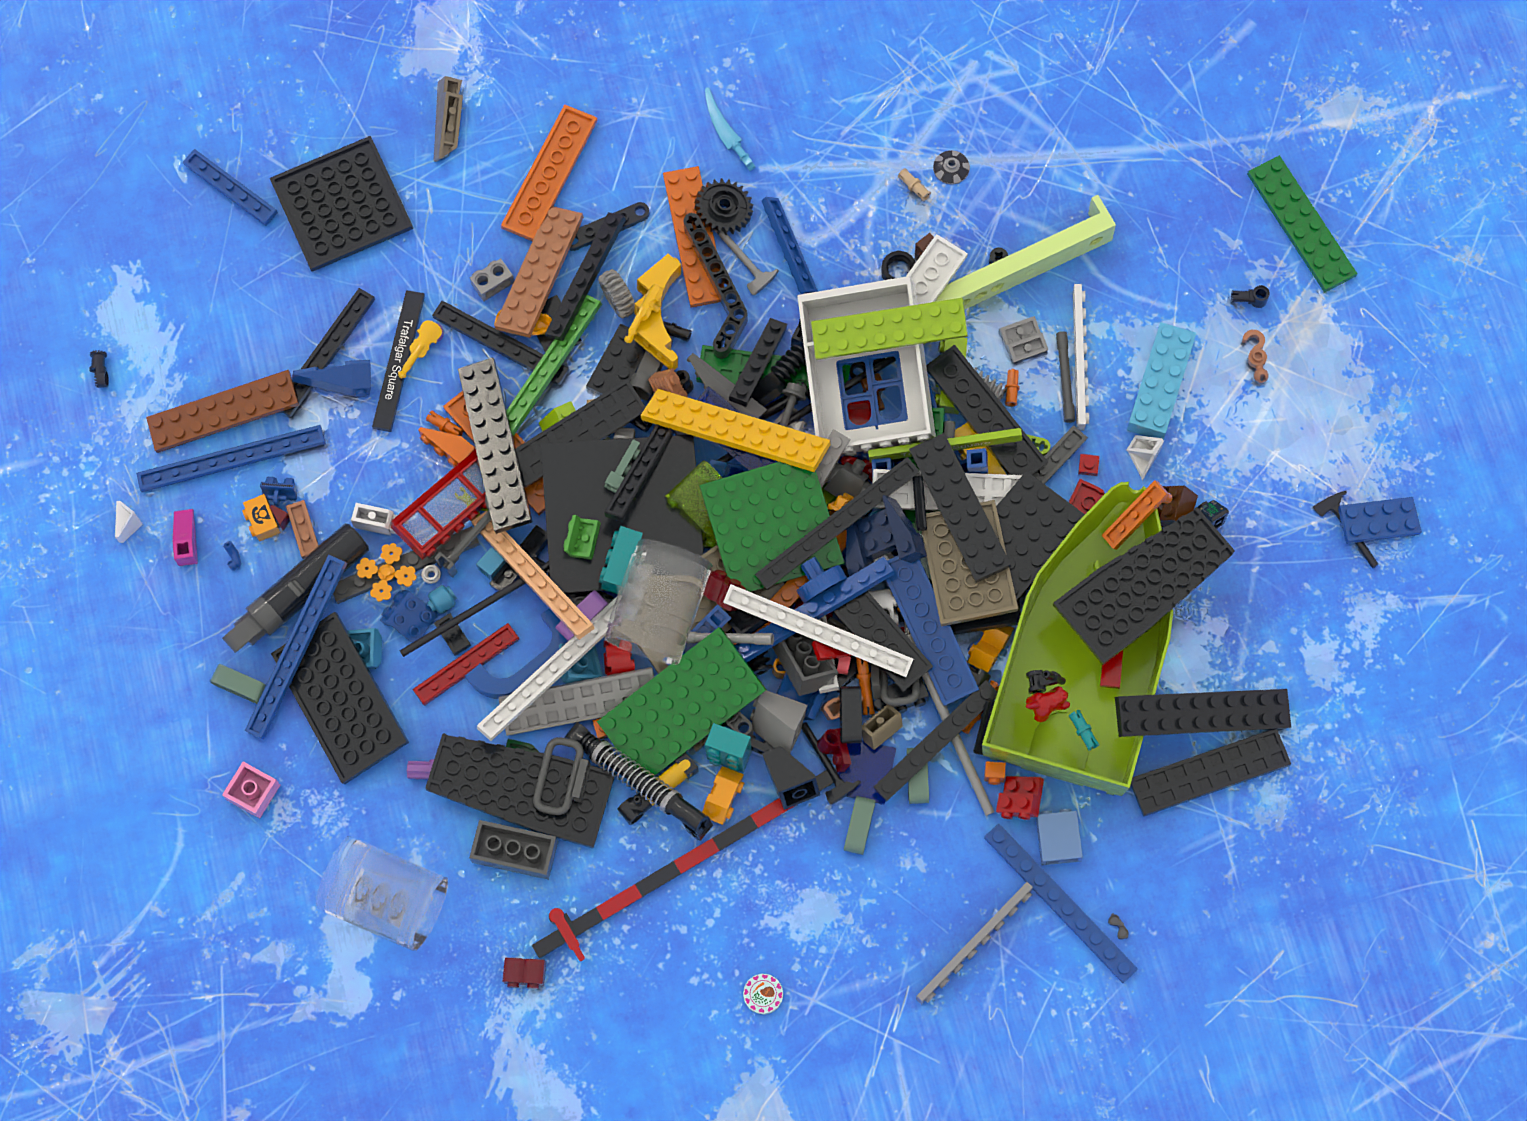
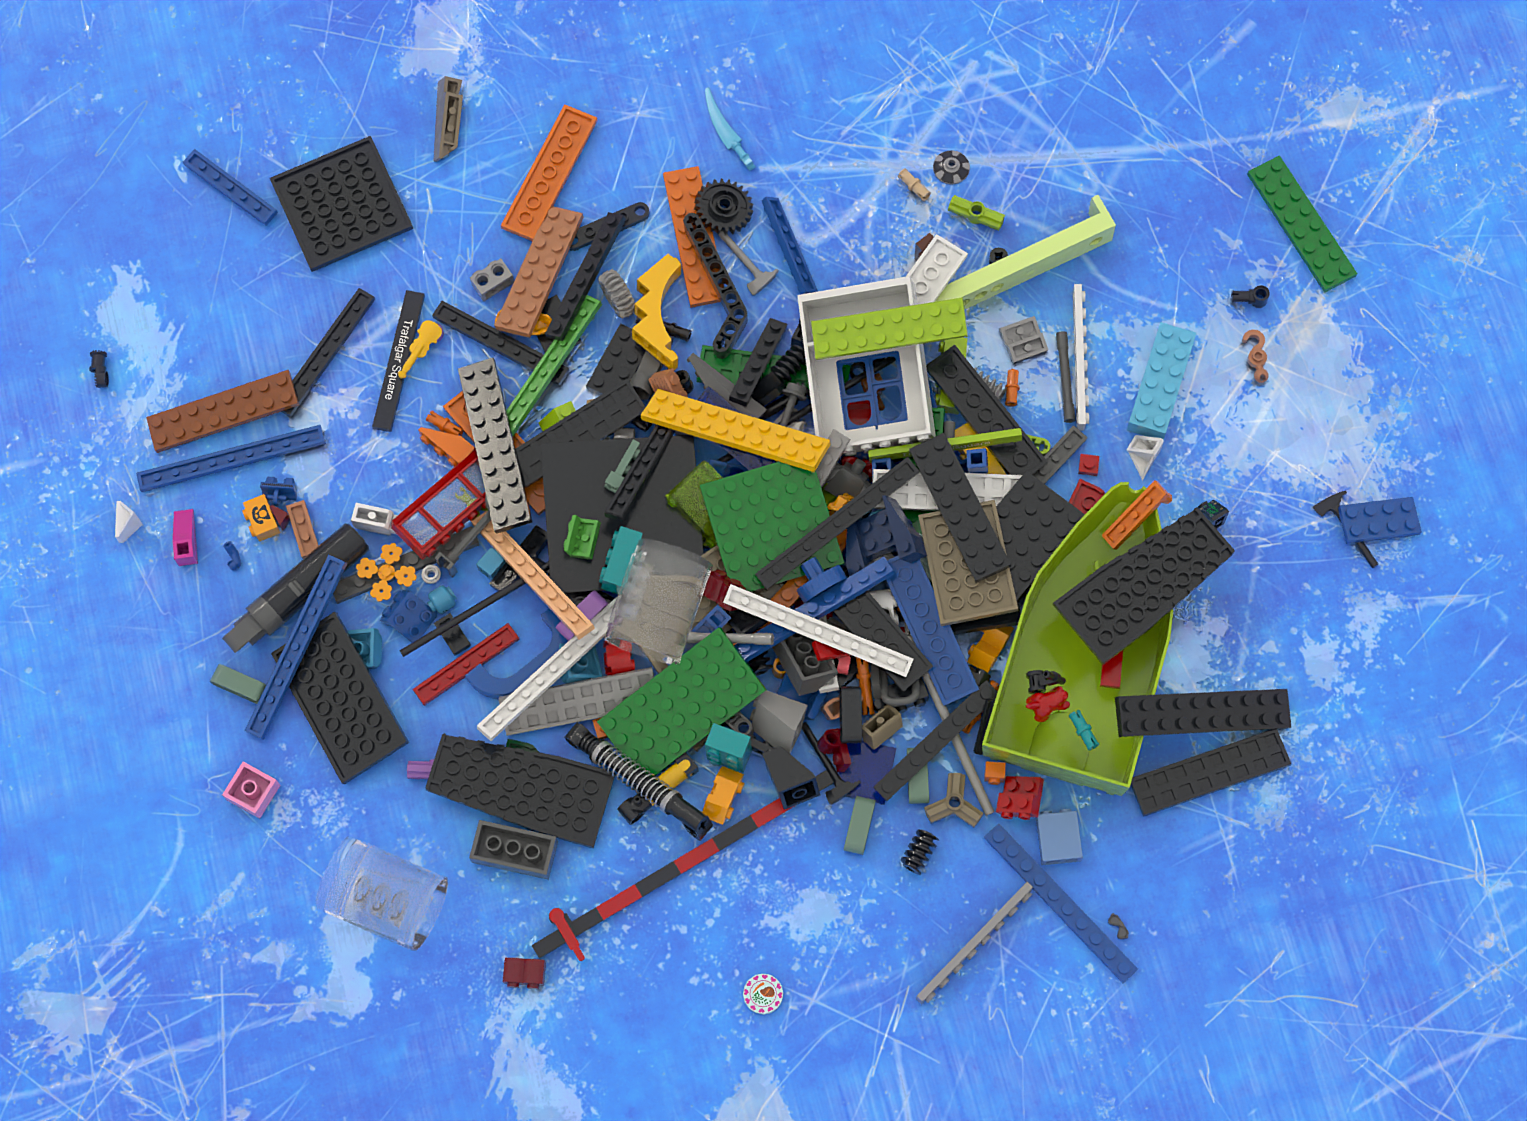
(349, 379): blue wedge -> none
(577, 779): dark grey bar -> none
(648, 305): yellow piece -> none
(895, 256): black tyre -> none
(918, 850): none -> black piece
(919, 501): black axle -> none
(955, 791): none -> dark tan piece
(986, 217): none -> lime piece
(1182, 503): reddish brown slope -> none

